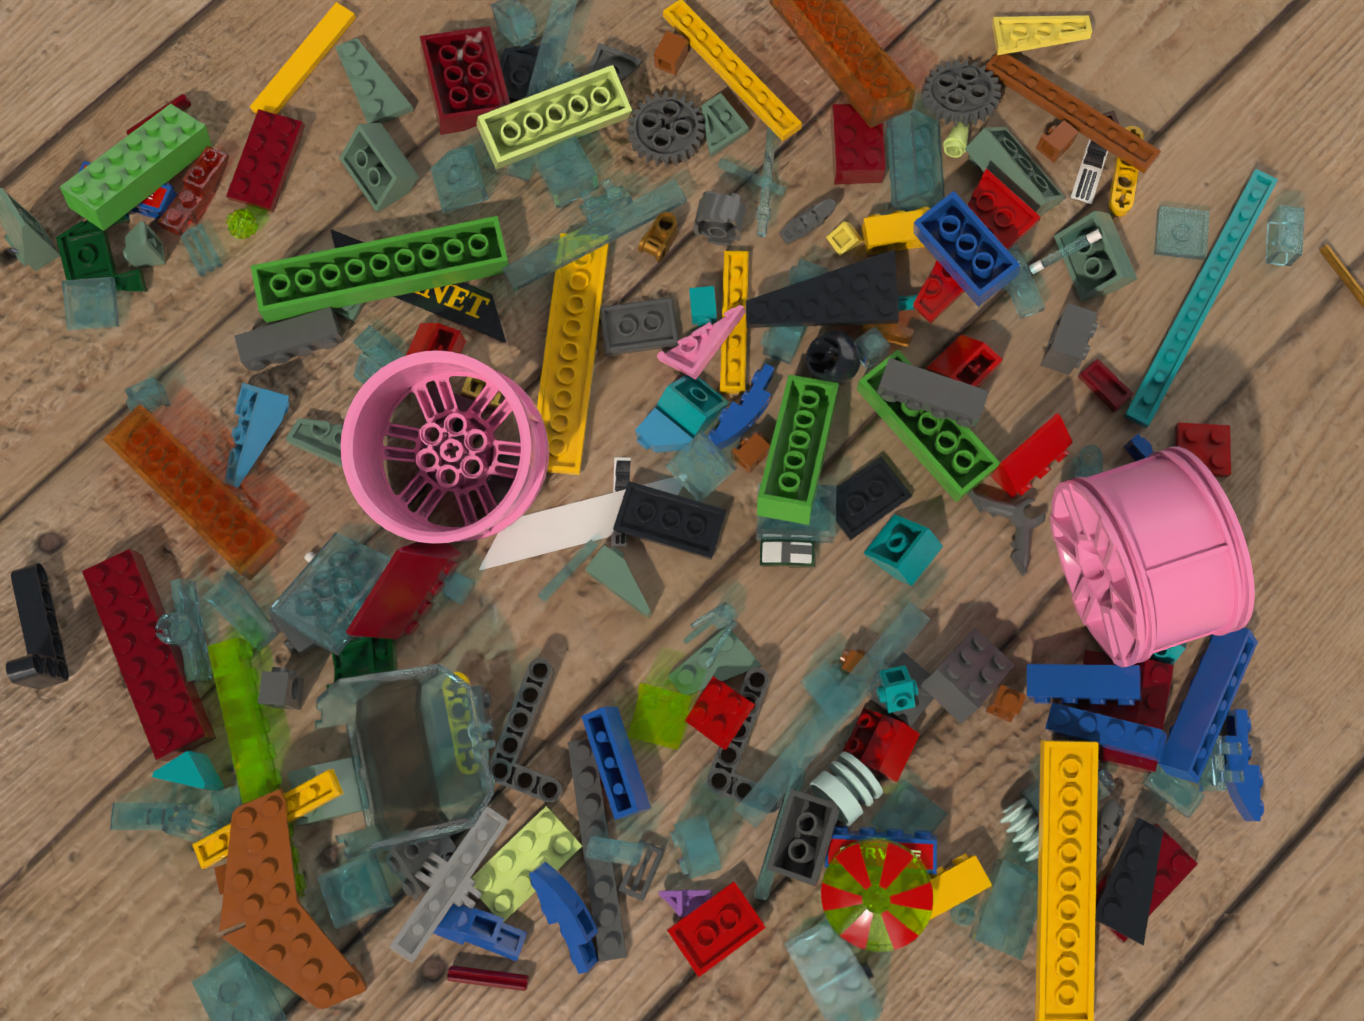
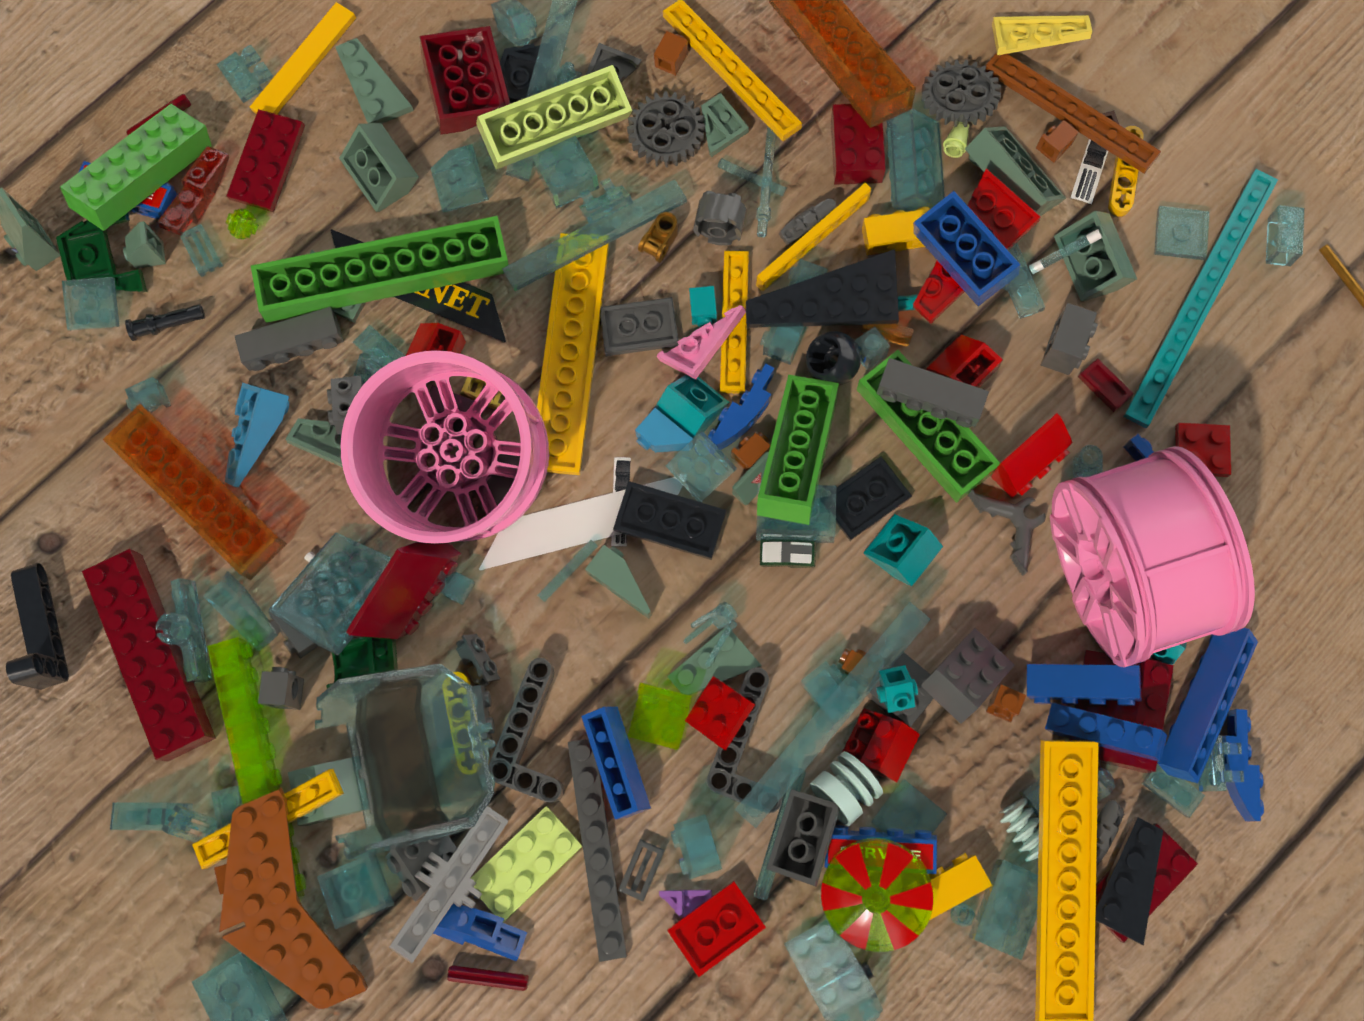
(153, 324): none -> black pin
(191, 770): teal slope -> none
(238, 75): none -> clear light blue plate
(341, 396): none -> dark grey brick
(472, 649): none -> dark grey hinge
(564, 906): blue slope -> none
(614, 850): clear light blue slope -> none
(747, 486): none -> sand green slope
(813, 237): none -> yellow tile
(844, 238): light yellow slope -> none

